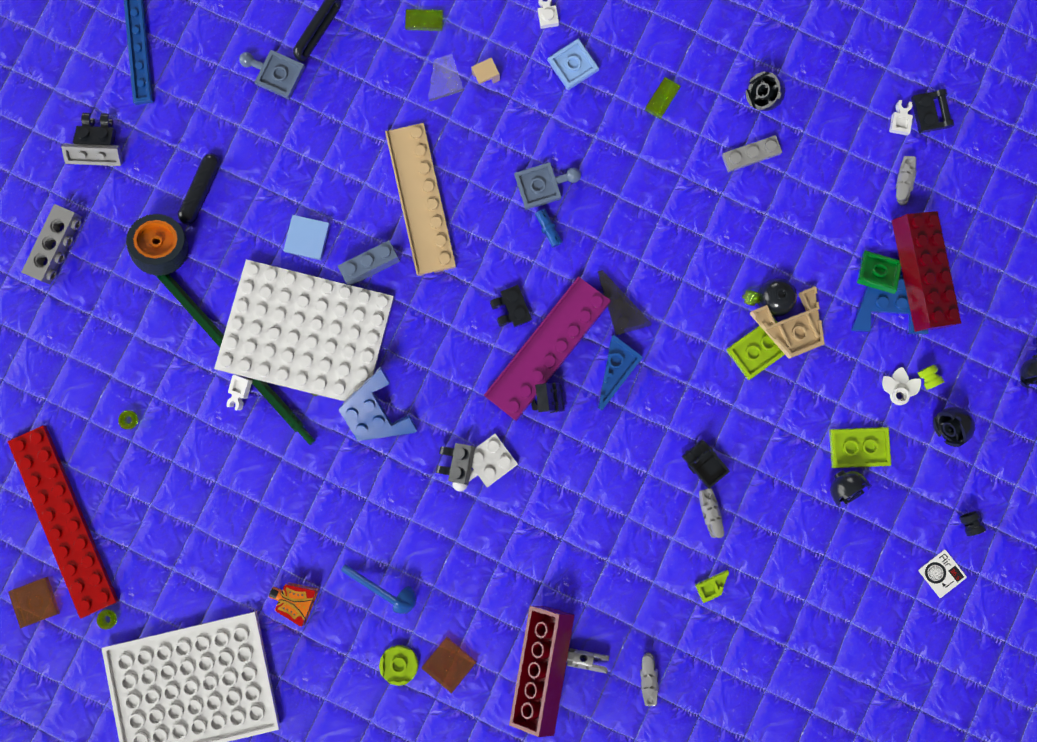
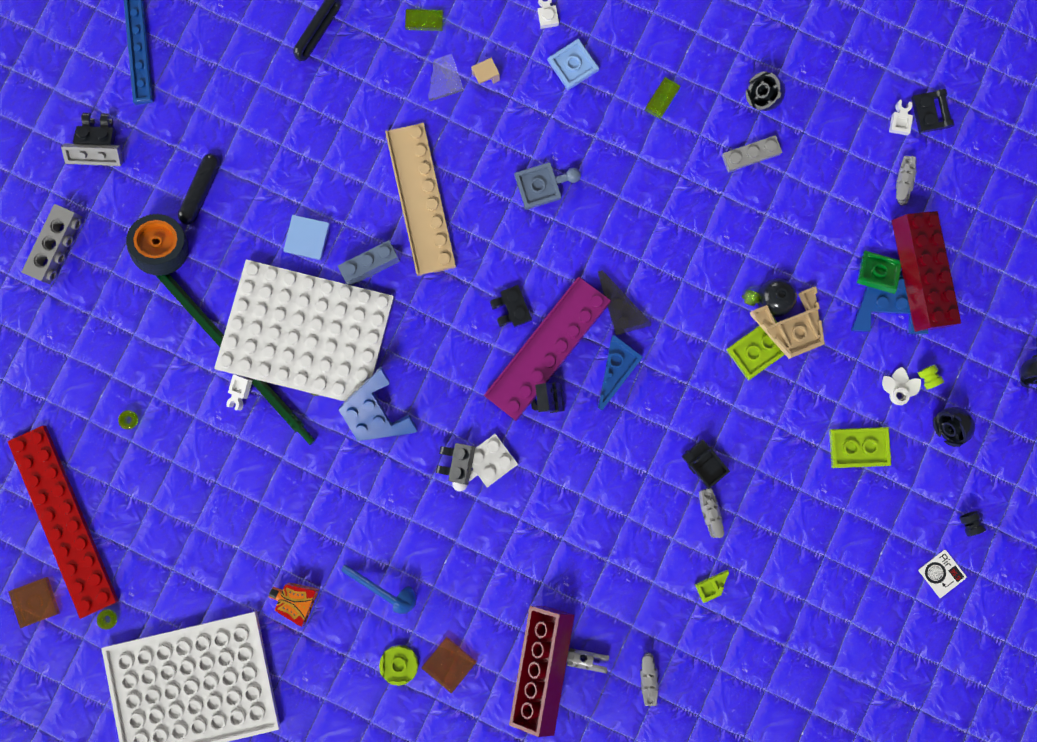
(276, 74): sand blue plate -> none
(548, 228): blue pin -> none
(848, 486): black cylinder -> none

